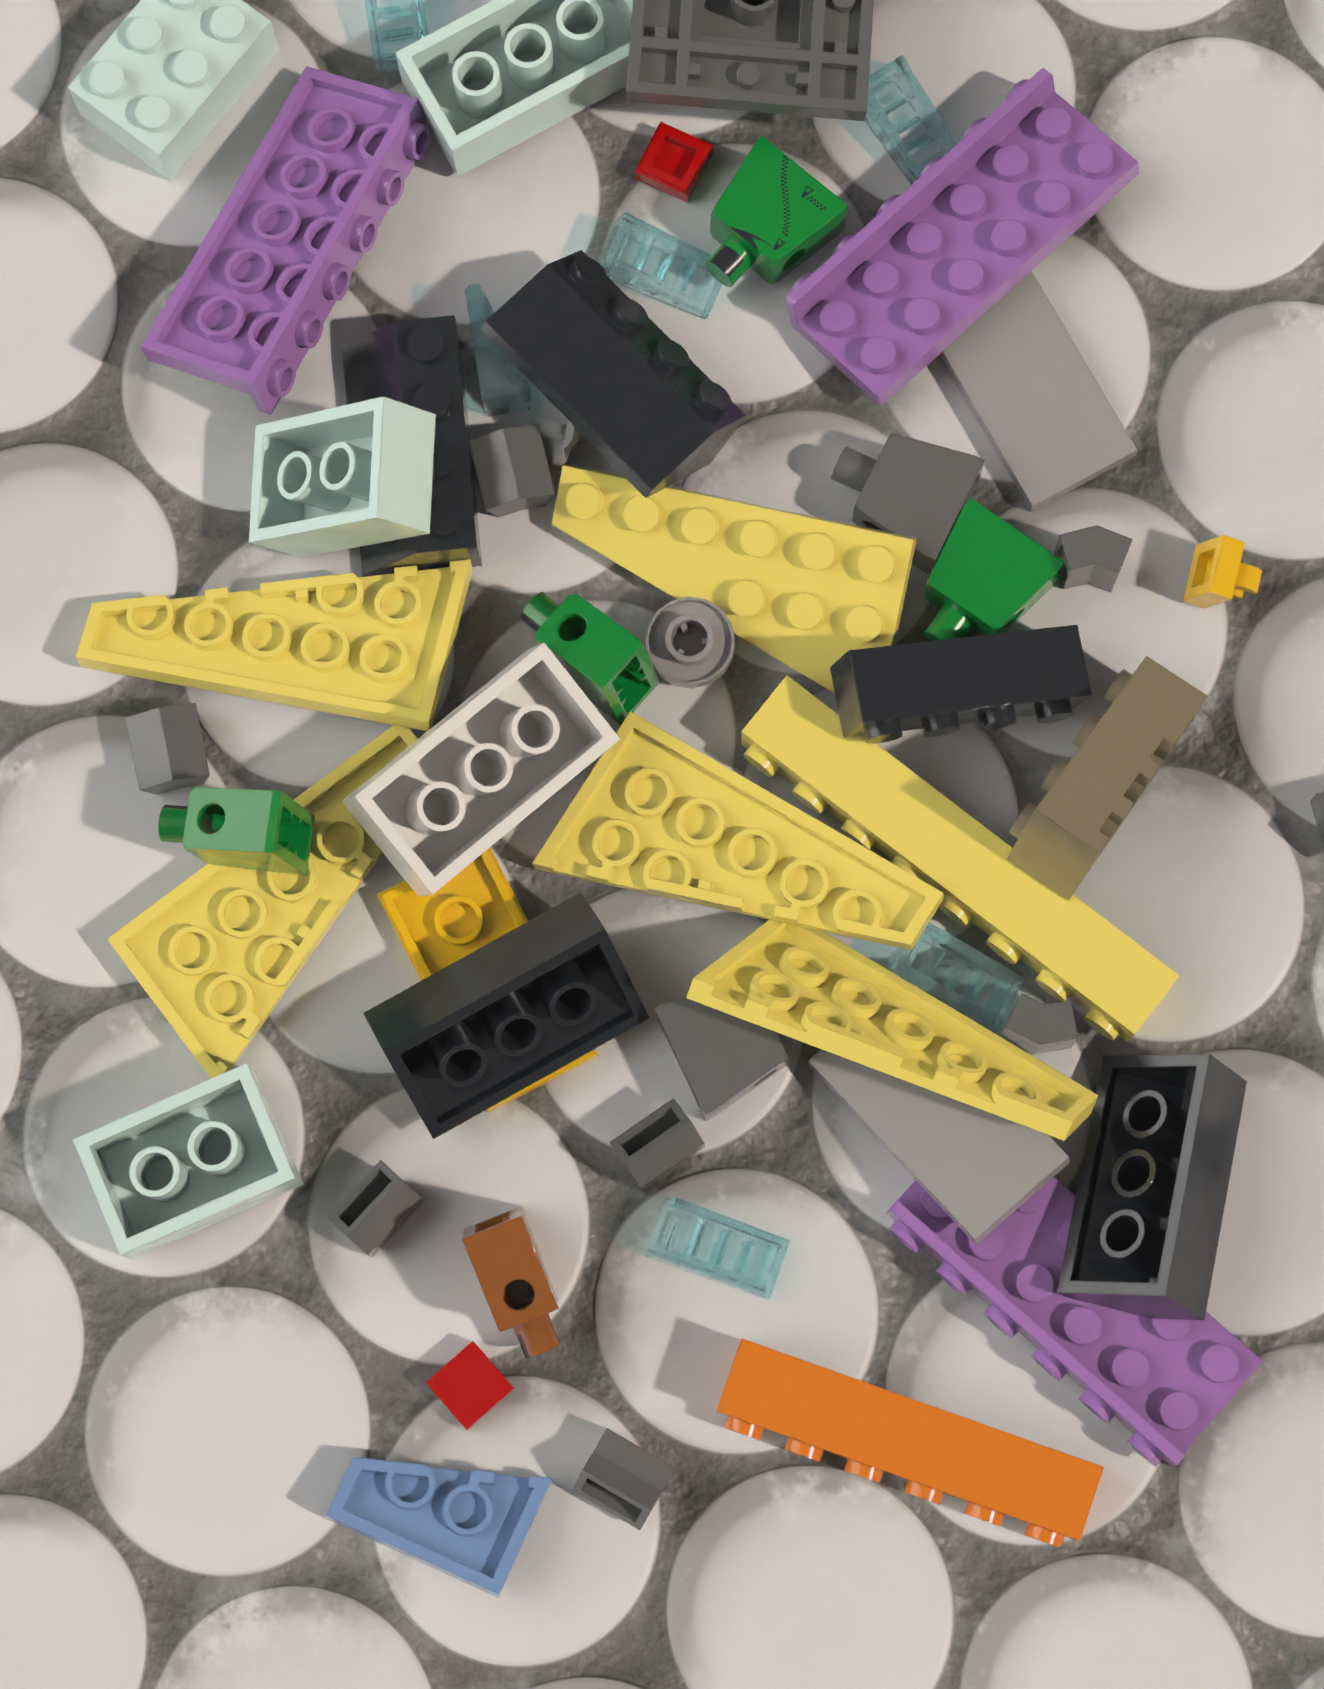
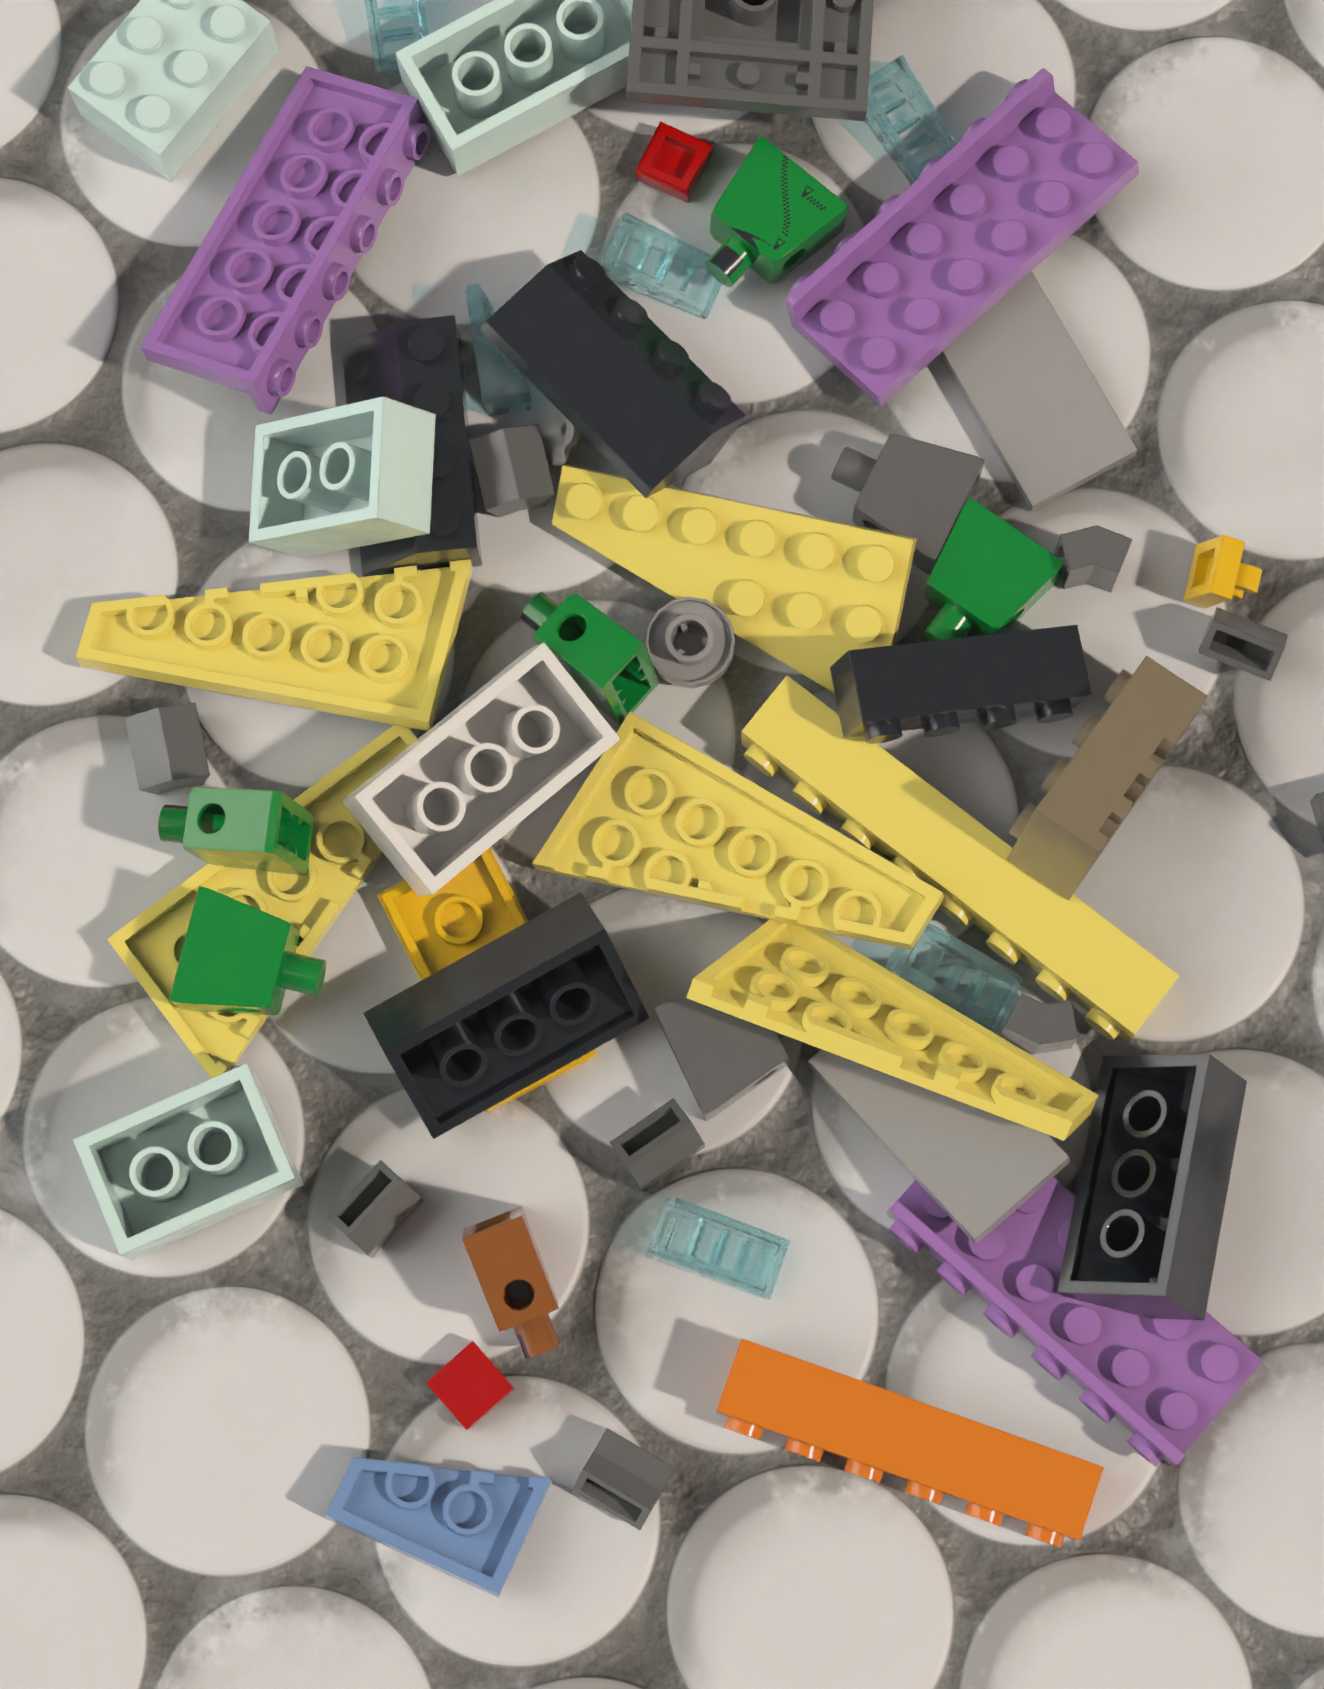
(240, 959): none -> green torso
(1248, 631): none -> dark grey piece

